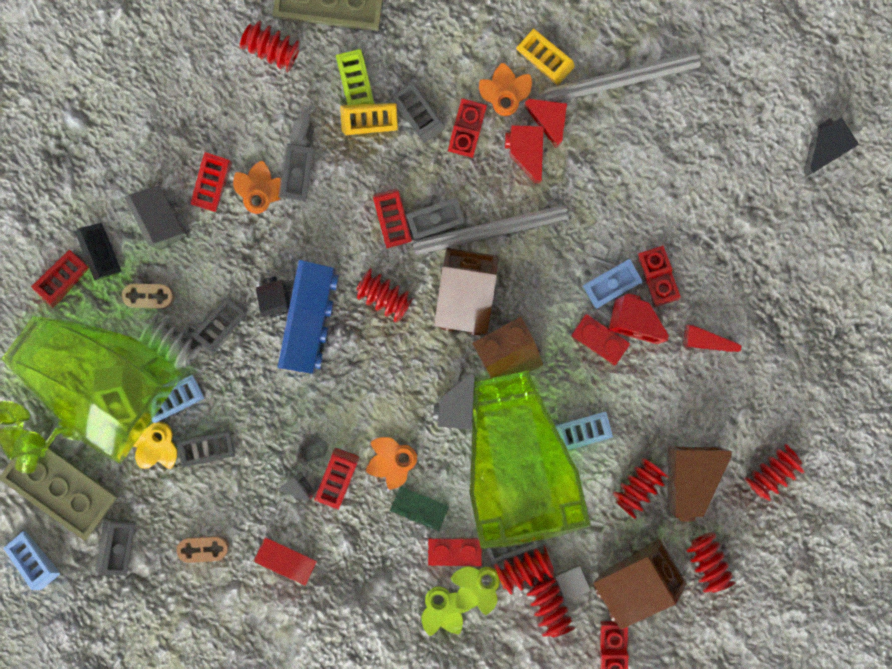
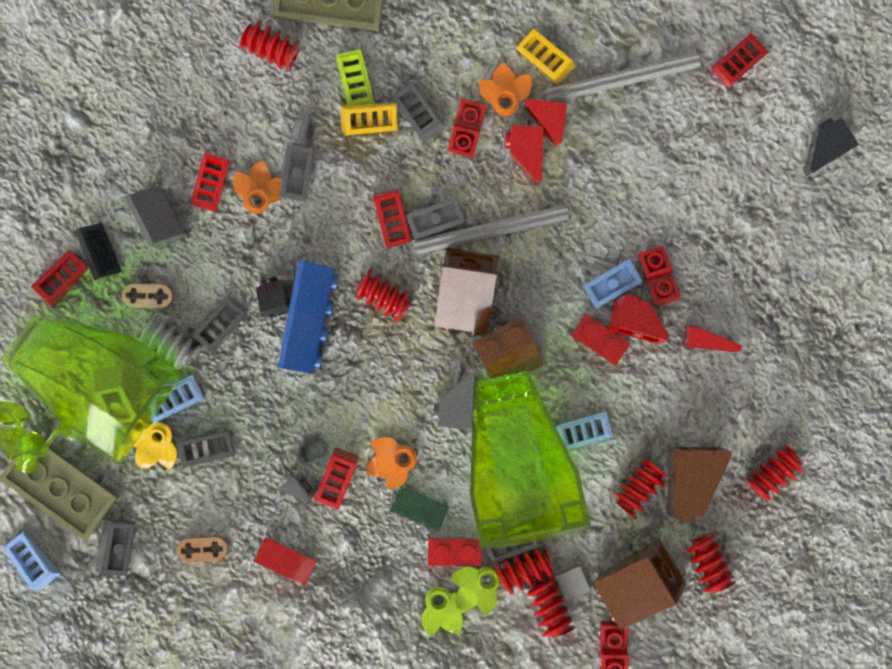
(725, 75): none -> red slope

